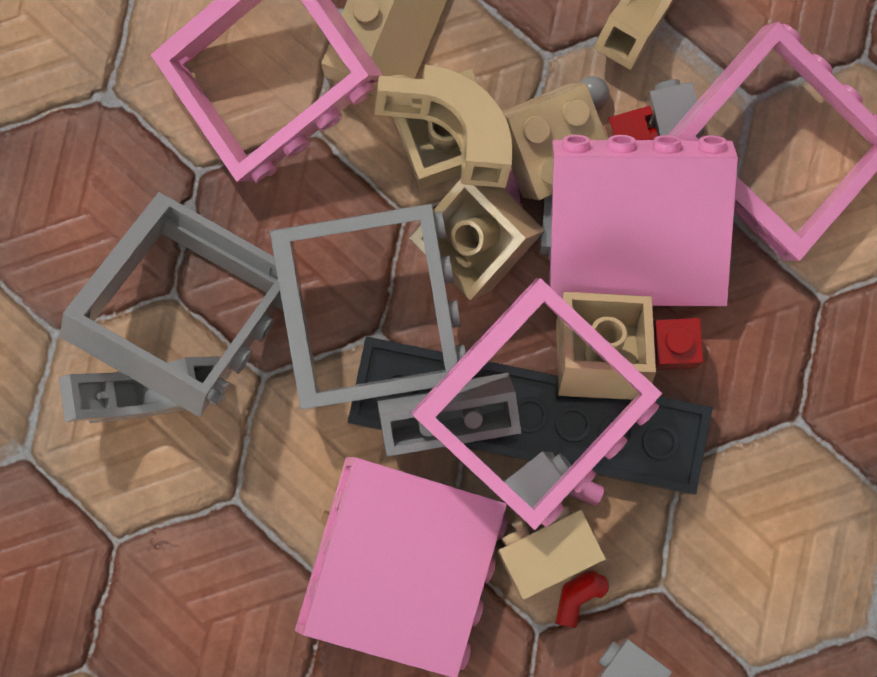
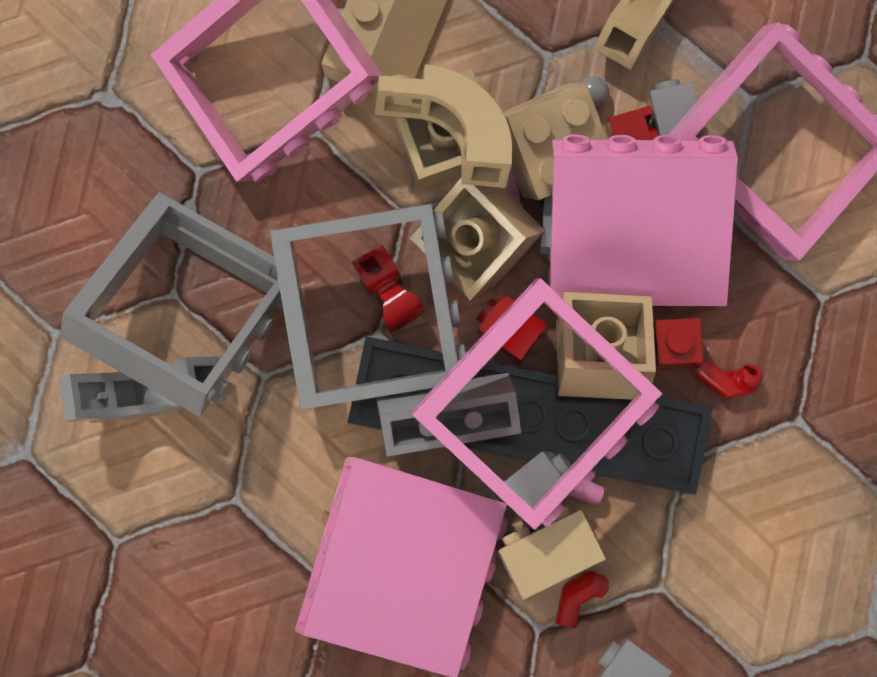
(380, 276): none -> red leg
(522, 340): none -> red brick
(730, 383): none -> red arm

